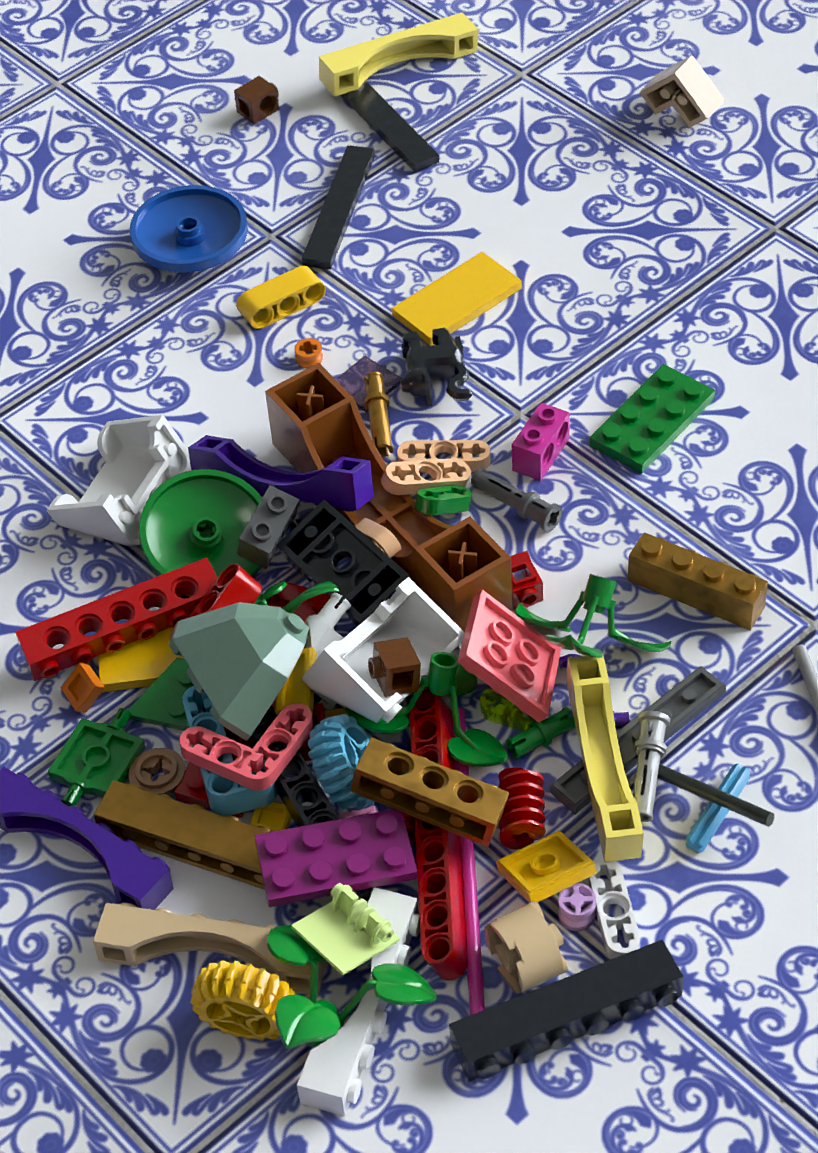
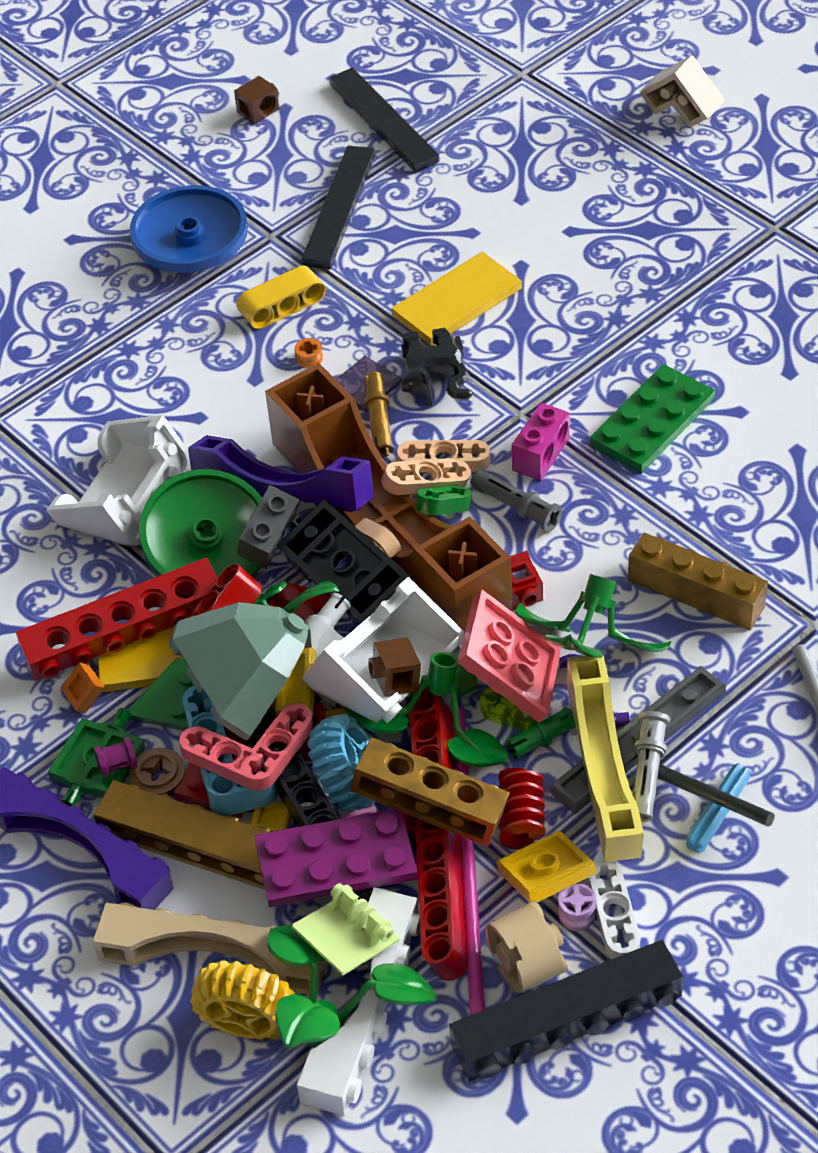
(115, 757): none -> magenta bush
(443, 38): light yellow arch -> none

